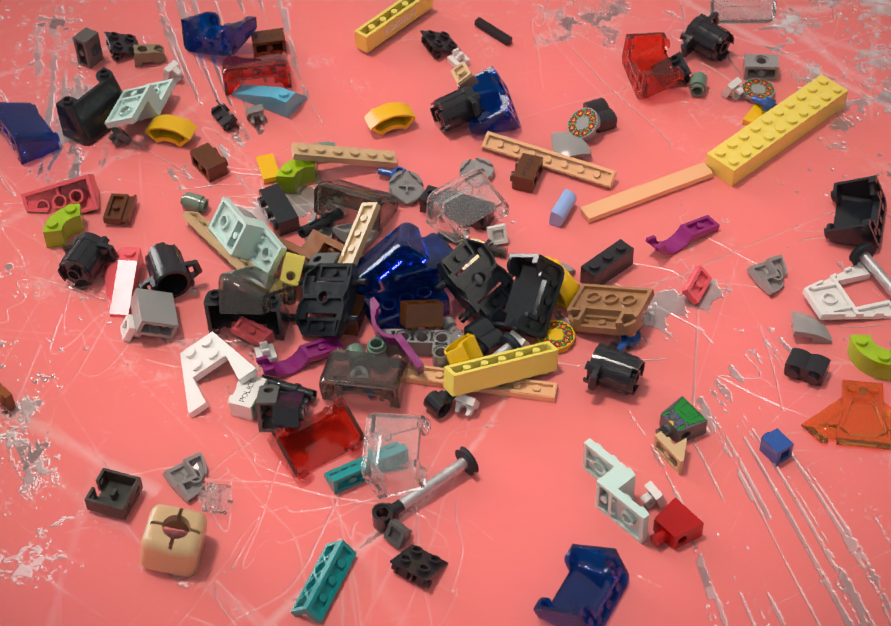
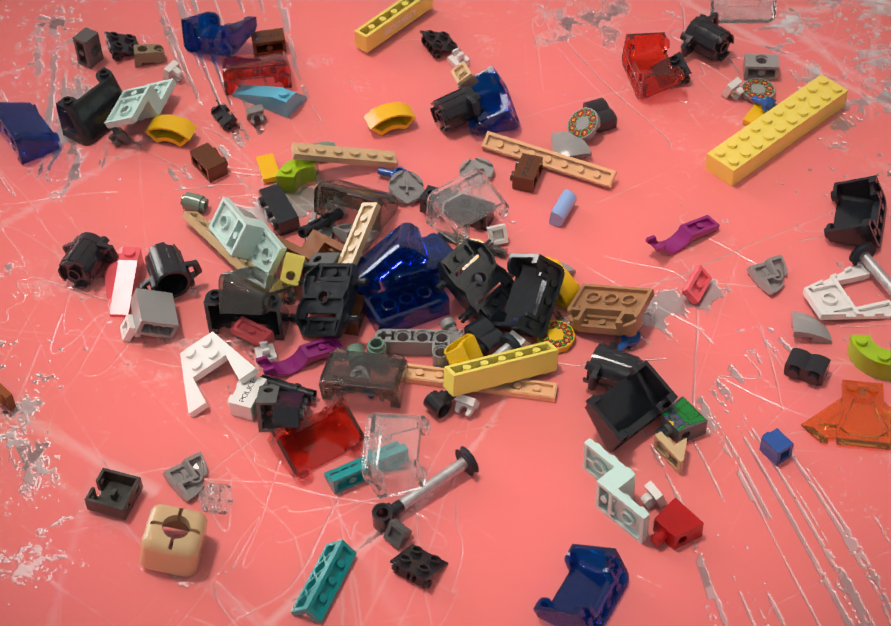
(57, 196): coral wedge -> none
(63, 225): brick -> none
(120, 208): reddish brown plate -> none
(396, 339): magenta piece -> none
(421, 314): reddish brown brick -> none
(493, 31): black axle -> none
(607, 264): black brick -> none
(629, 405): none -> black windscreen
(646, 192): light nougat tile -> none
(698, 84): sand green brick -> none

